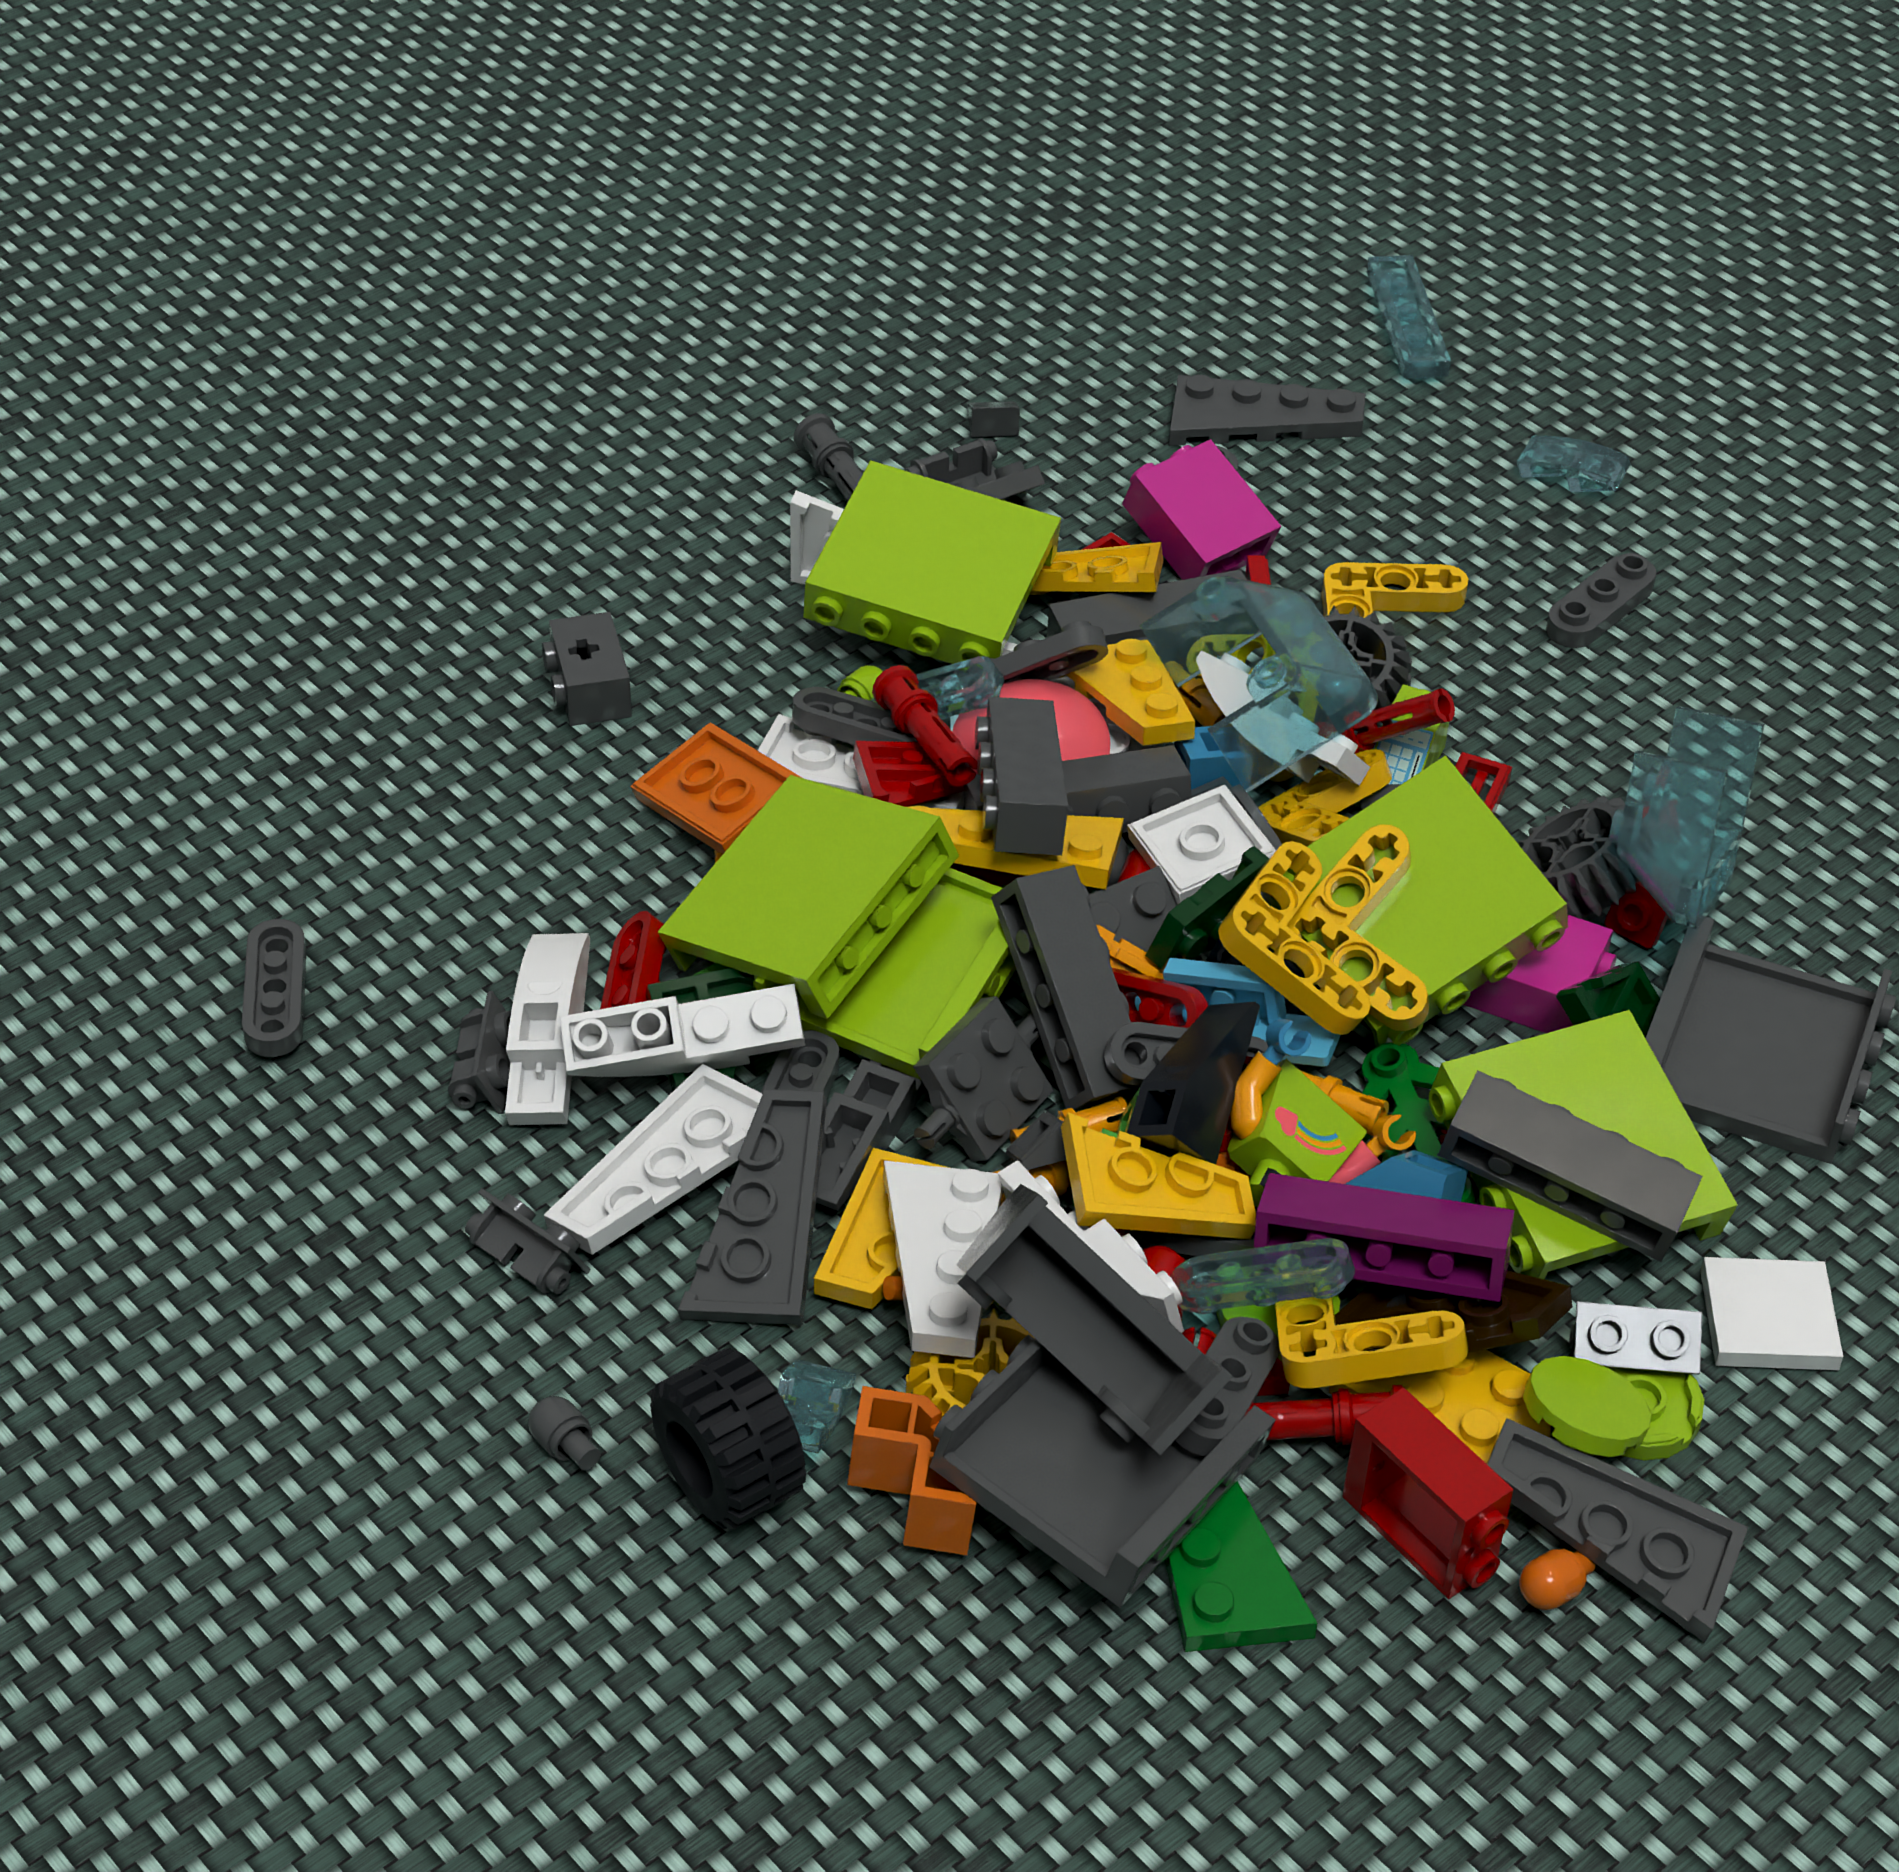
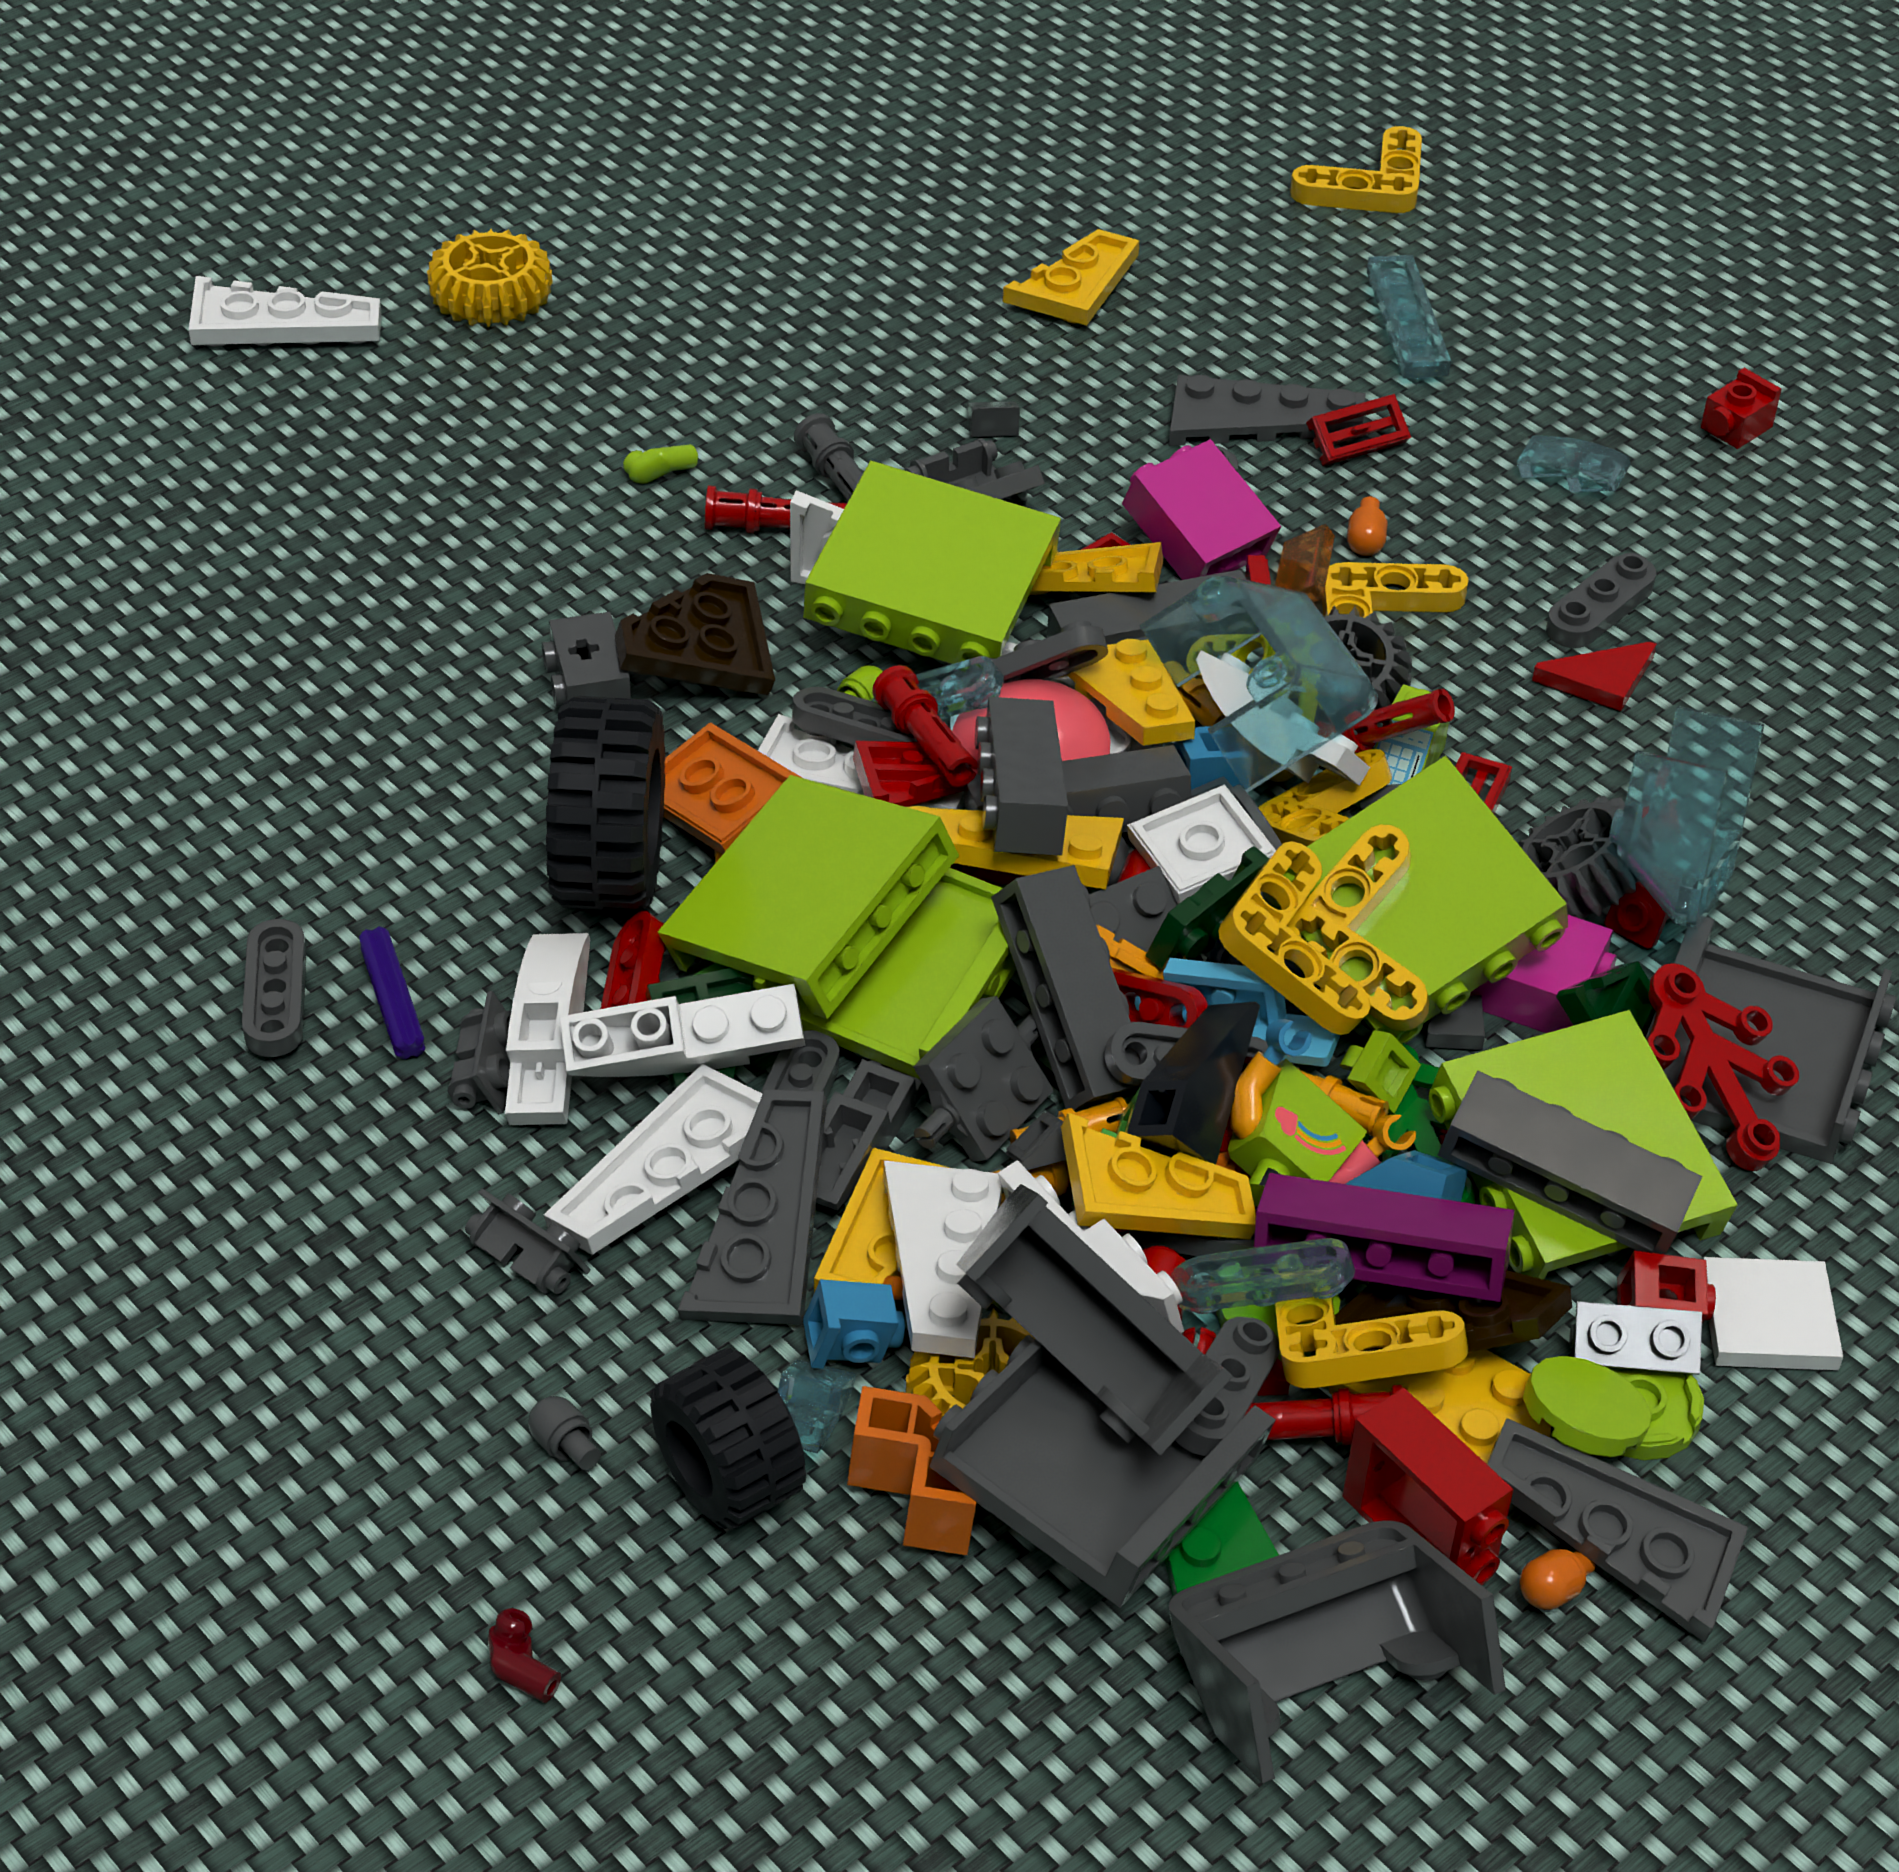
(265, 318): none -> white wing
(392, 993): none -> dark purple axle
(489, 277): none -> yellow gear
(513, 1660): none -> dark red arm
(605, 803): none -> black tyre
(657, 462): none -> lime arm
(701, 637): none -> dark brown plate
(747, 510): none -> red pin
(852, 1322): none -> dark azure brick
(1077, 282): none -> yellow wing
(1306, 562): none -> clear orange tile
(1325, 1616): none -> dark grey windscreen
(1326, 440): none -> red tile
(1367, 528): none -> orange cylinder
(1381, 1068): none -> lime tile
(1387, 190): none -> yellow beam
(1459, 1028): none -> dark grey tile
(1598, 676): none -> red tile
(1666, 1283): none -> red brick
(1681, 997): none -> red plant
(1741, 409): none -> red brick

